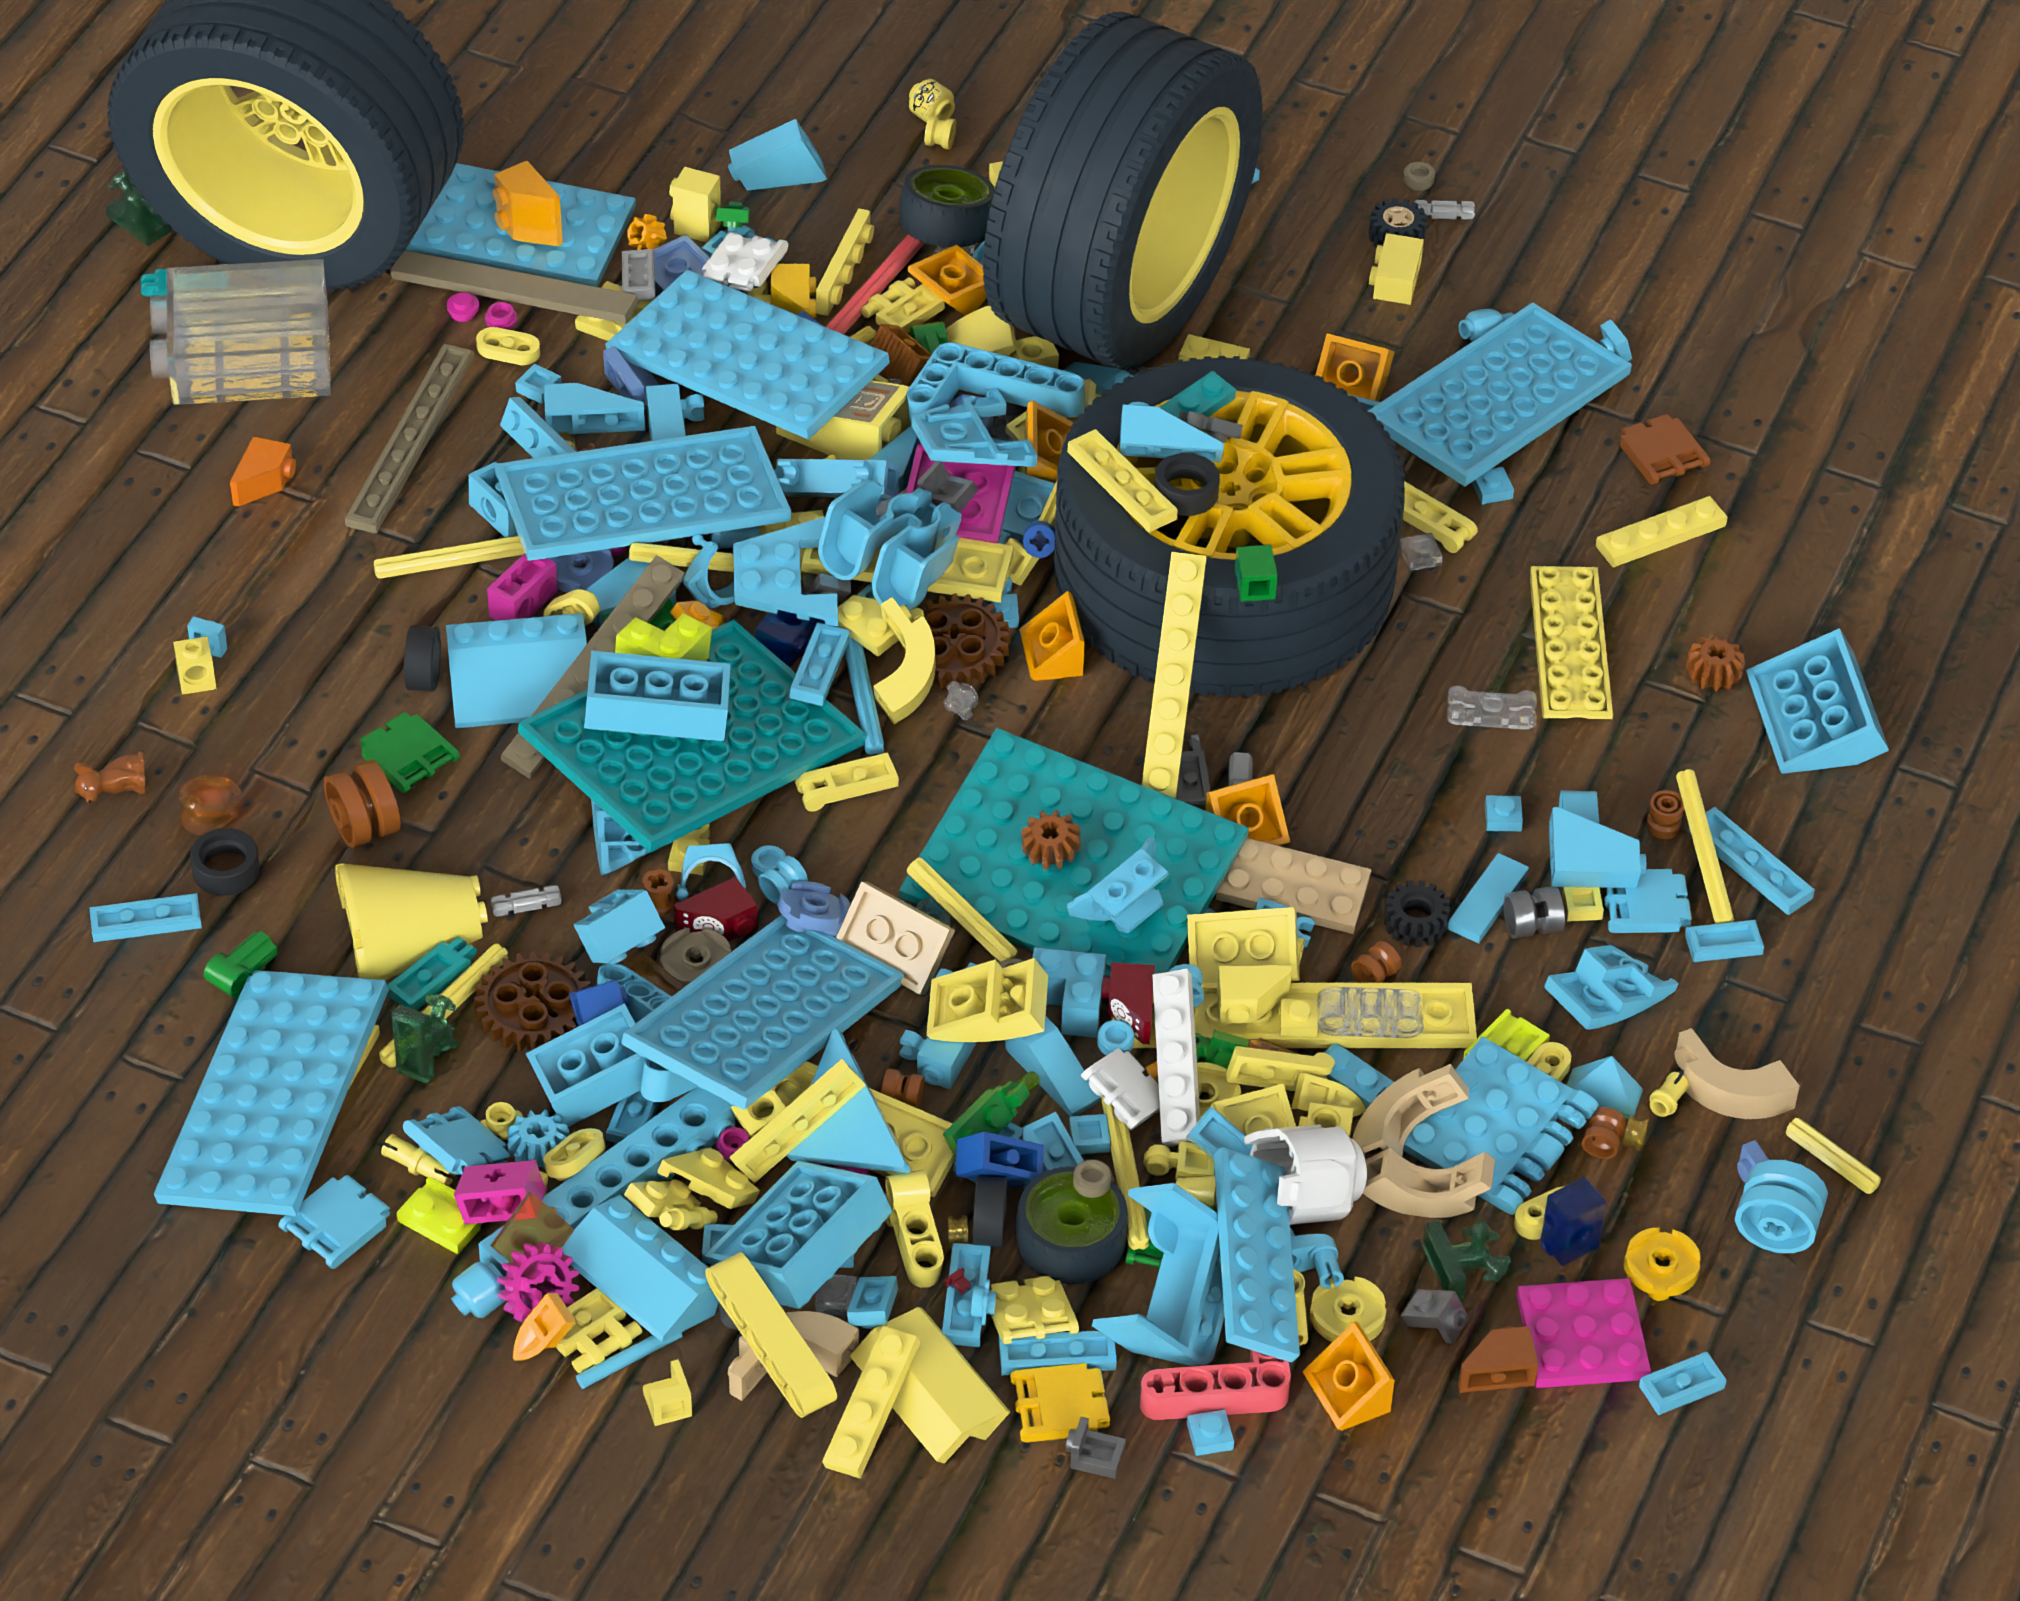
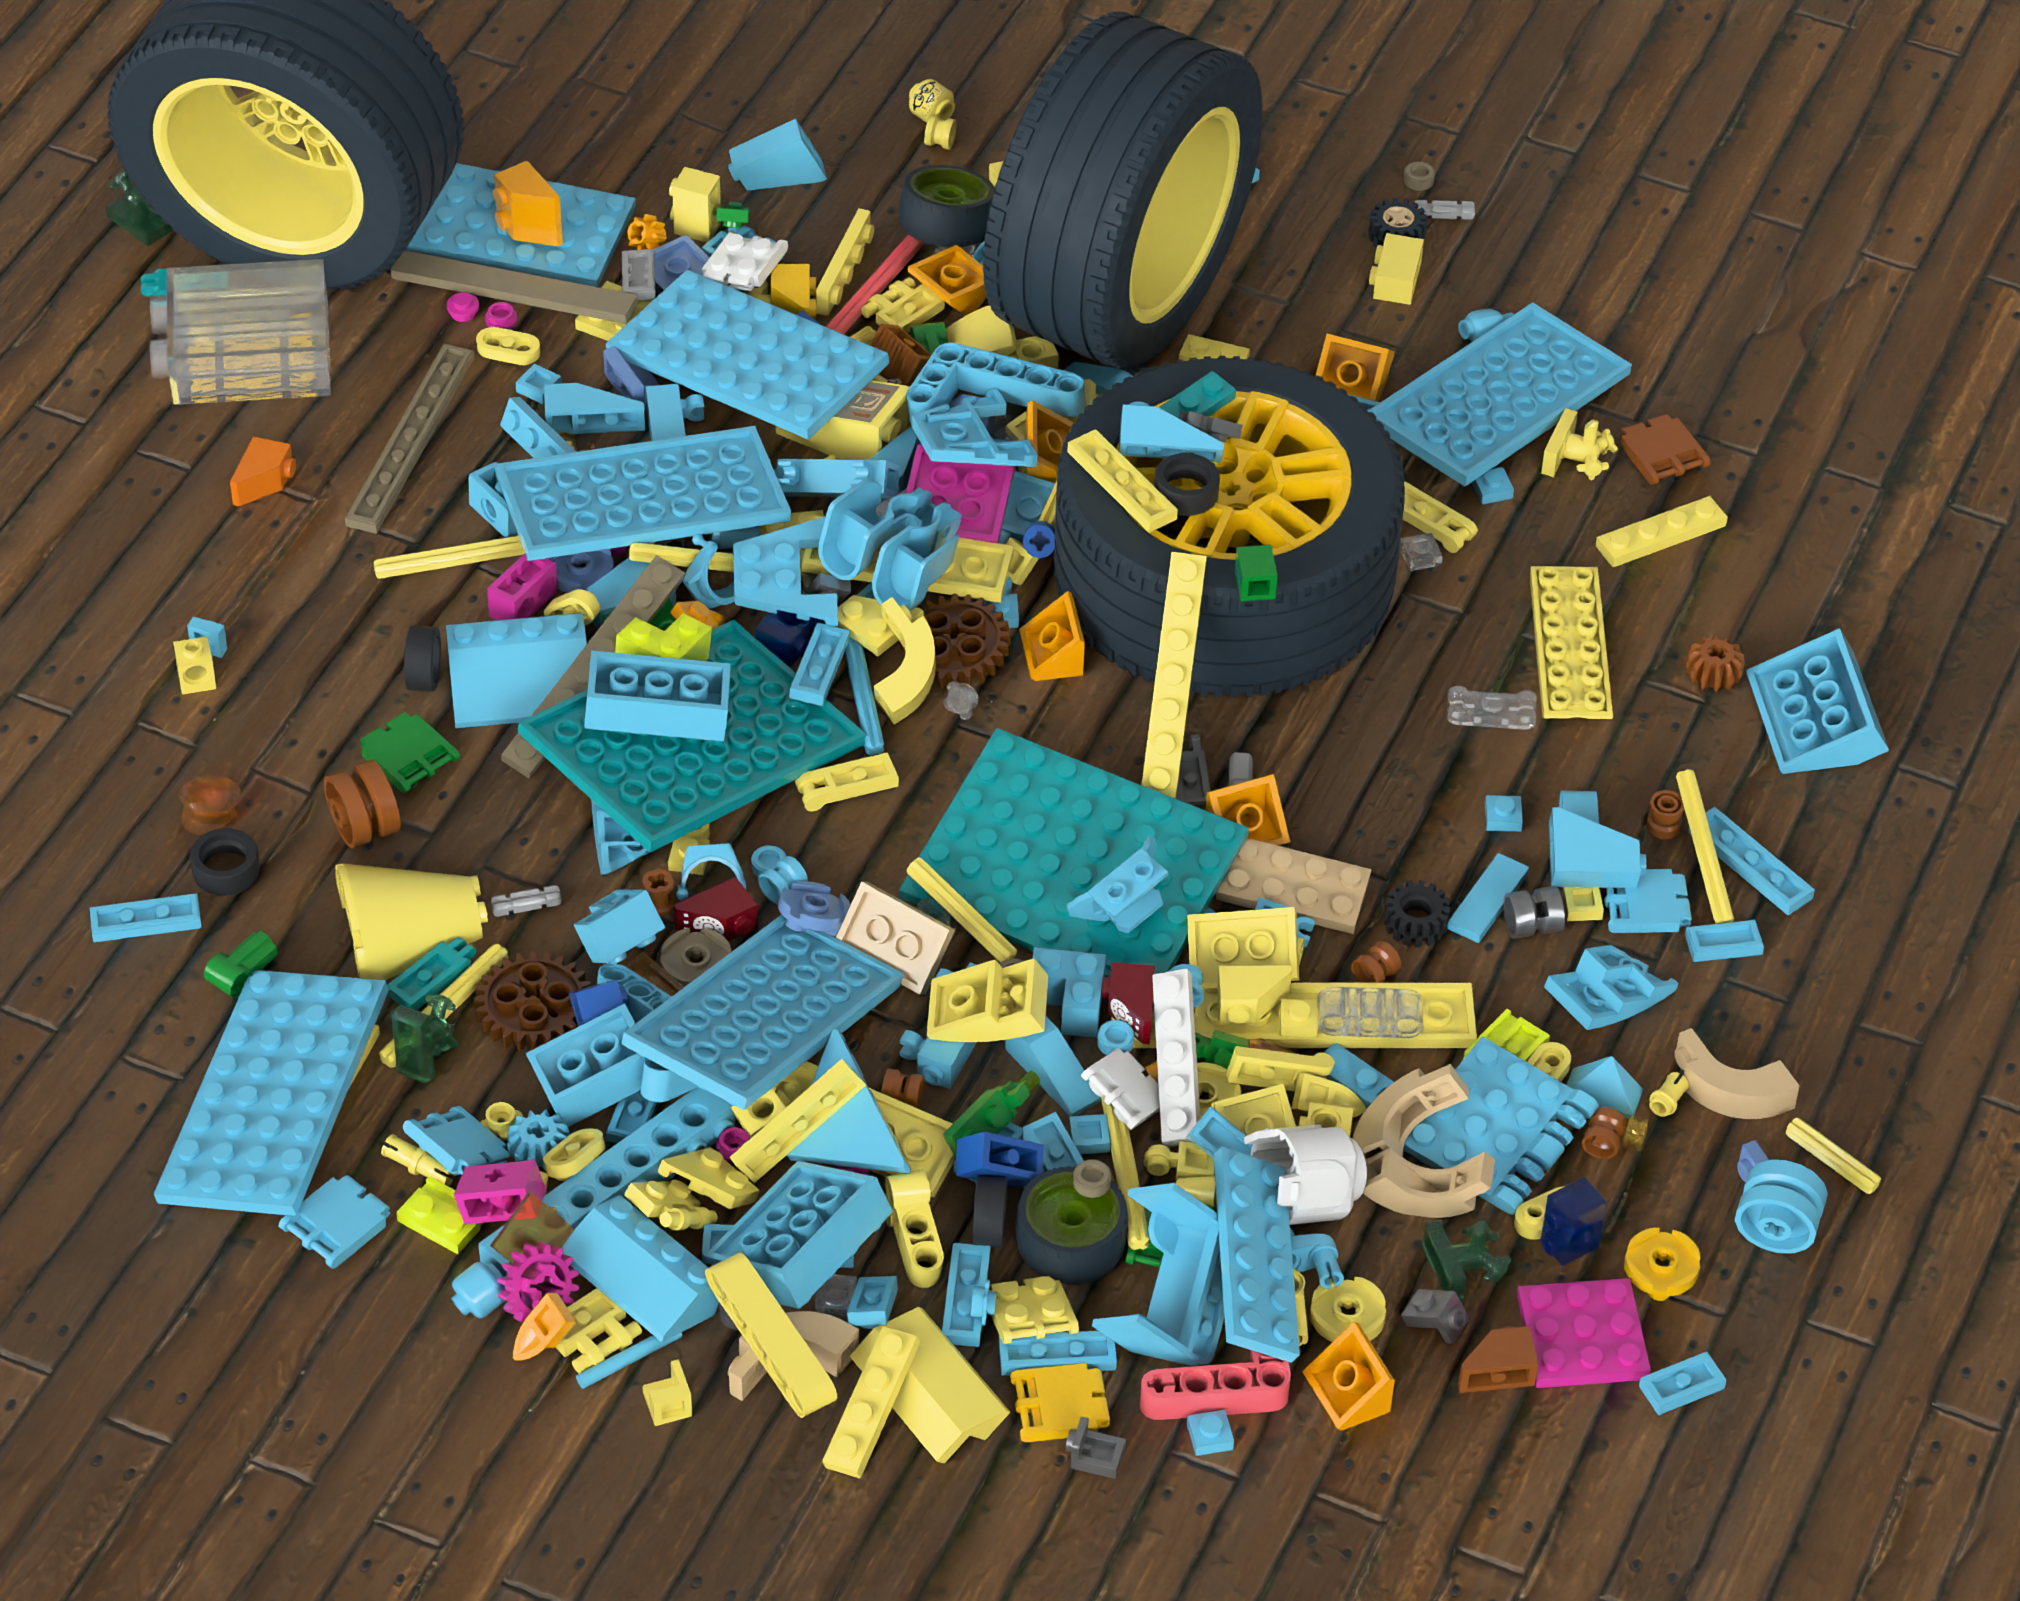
(118, 776): dark orange animal -> none
(946, 487): flat silver bracket -> none
(957, 1230): clear yellow bush -> none
(958, 1281): dark red piece -> none
(1051, 839): dark orange gear -> none
(1584, 449): none -> light yellow piece
(1615, 340): medium azure plate -> none

